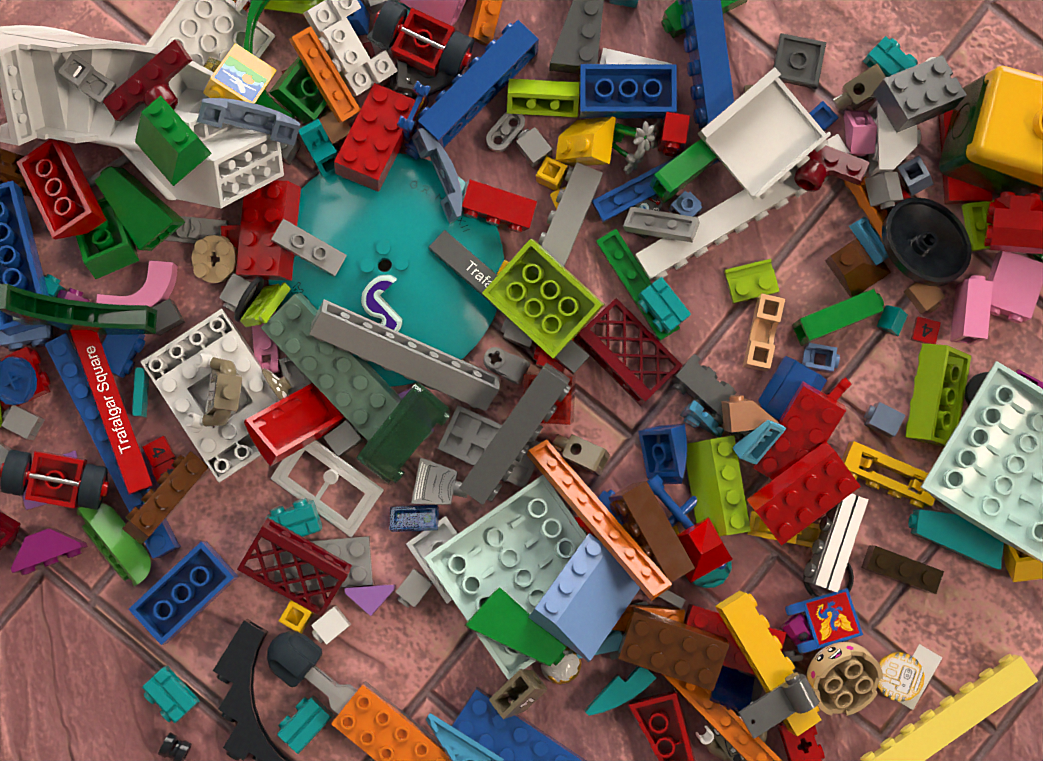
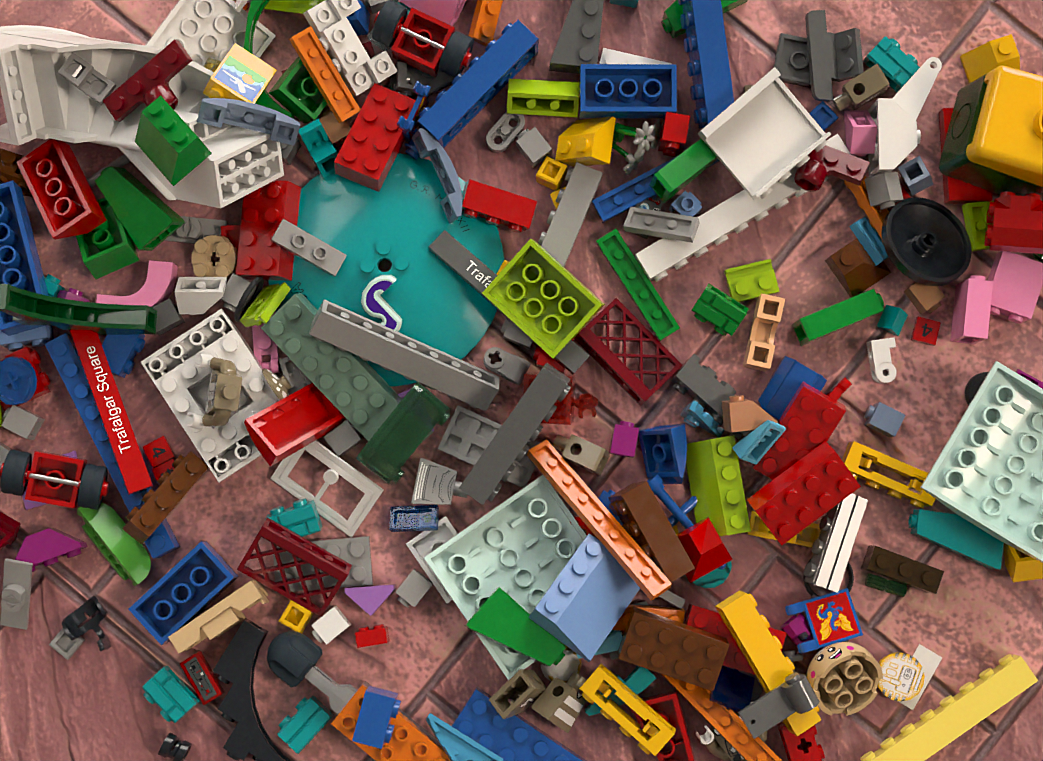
(16, 593): none -> light grey piece
(65, 645): none -> light grey tile
(73, 620): none -> black helmet
(140, 393): teal tile -> none
(198, 294): none -> white slope
(202, 677): none -> slope
(219, 617): none -> tan piece
(370, 637): none -> red piece
(375, 716): none -> blue brick
(561, 701): none -> dark tan torso
(584, 402): none -> clear red plate
(624, 439): none -> magenta brick
(628, 724): none -> yellow brick
(663, 306): teal brick -> none
(719, 310): none -> green brick
(831, 55): none -> dark grey plate
(831, 360): medium blue window -> none
(880, 360): none -> white leg
(889, 586): none -> clear green piece
(919, 93): piece -> none
(937, 394): lime slope -> none
(990, 56): none -> yellow slope

